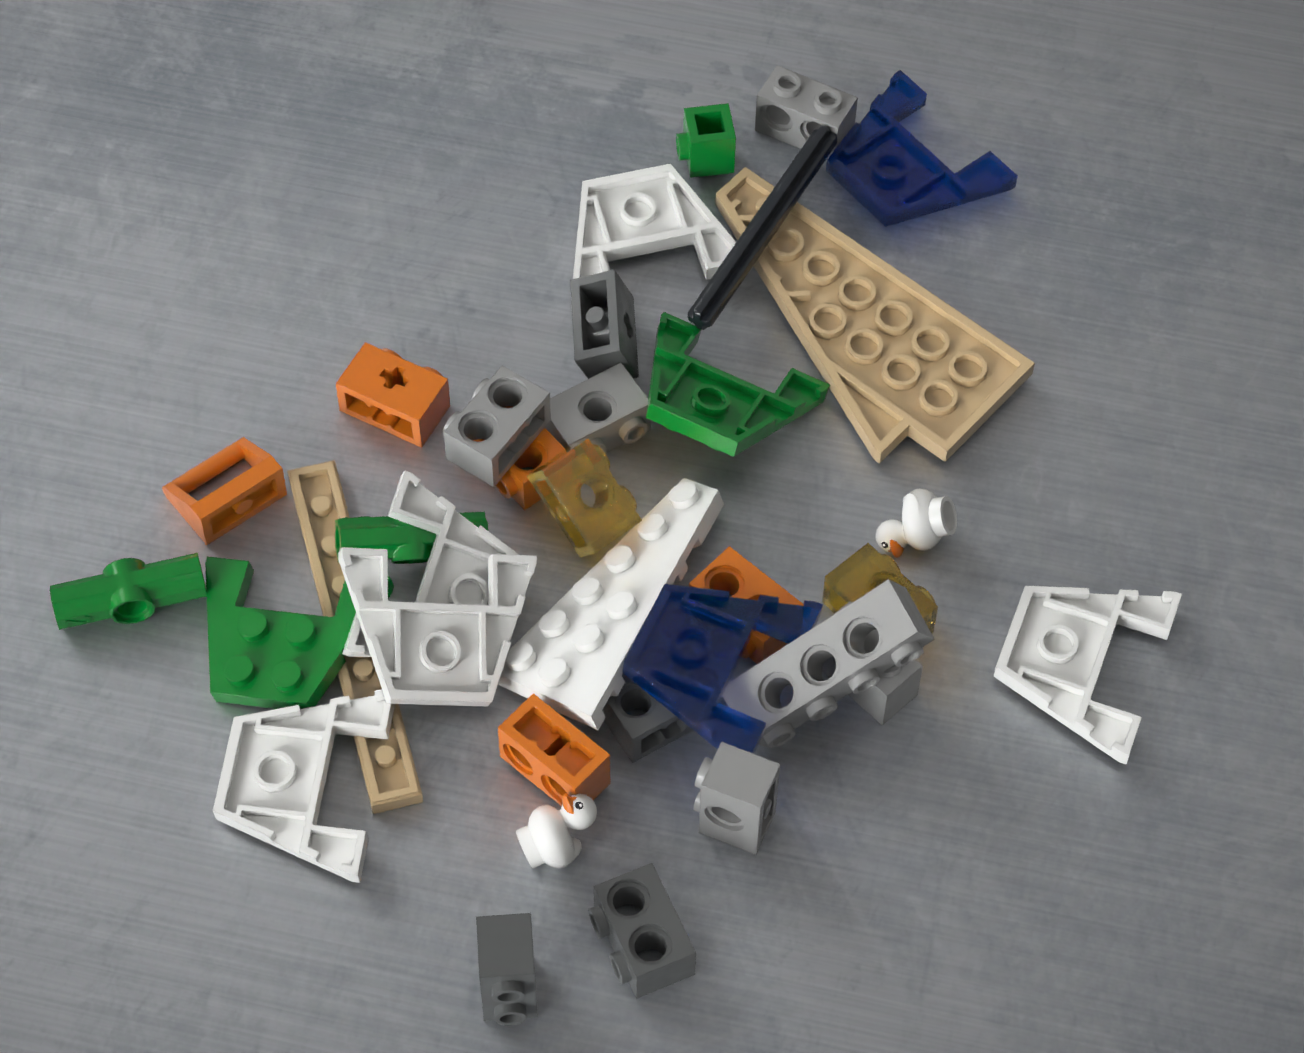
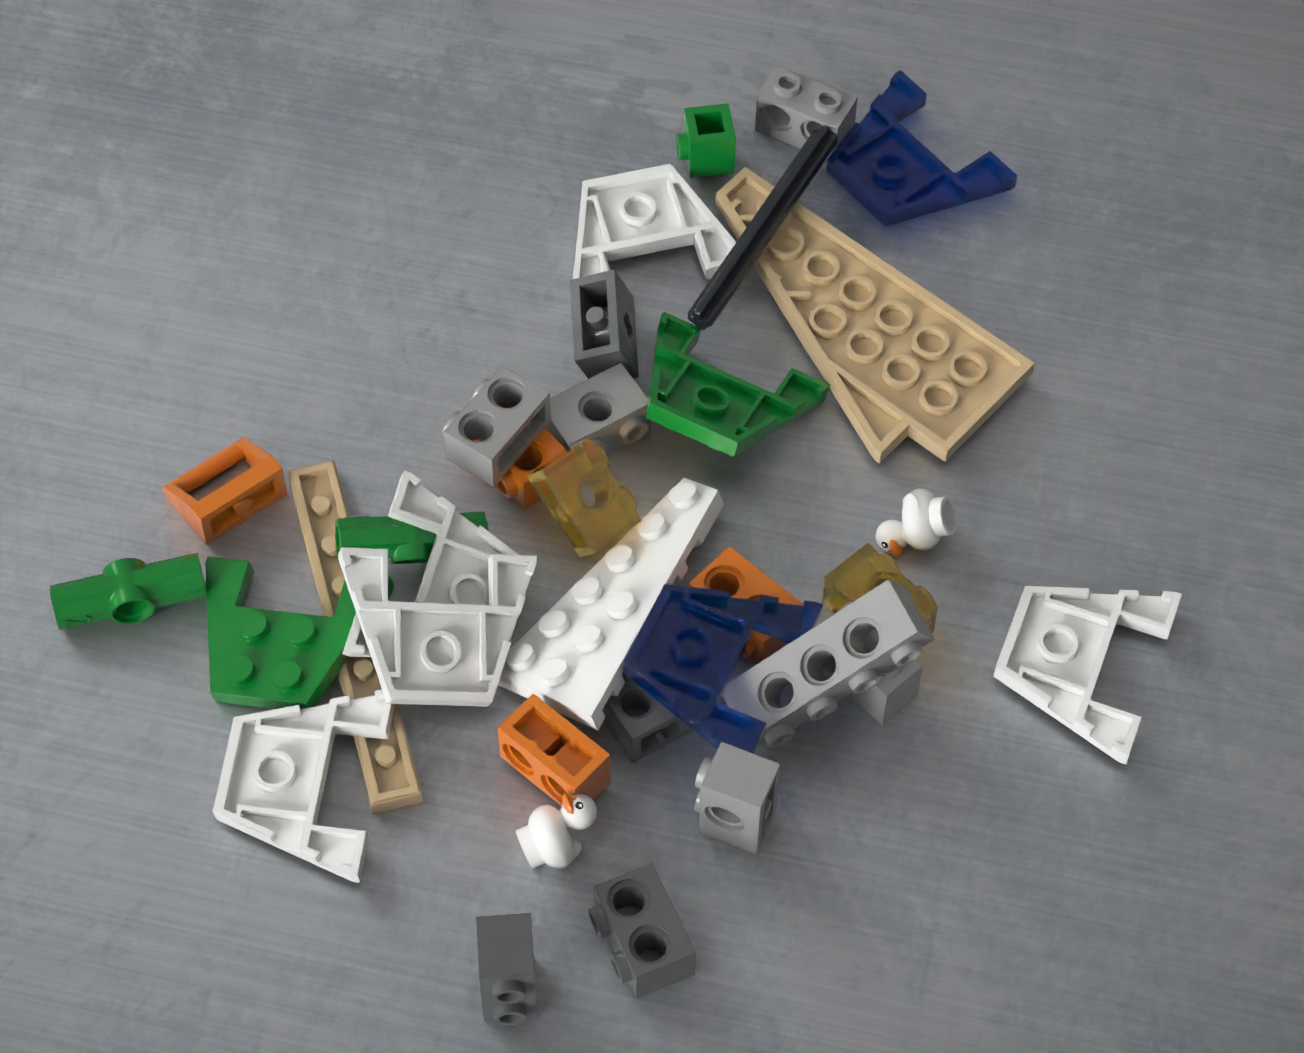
(393, 394): orange brick -> none

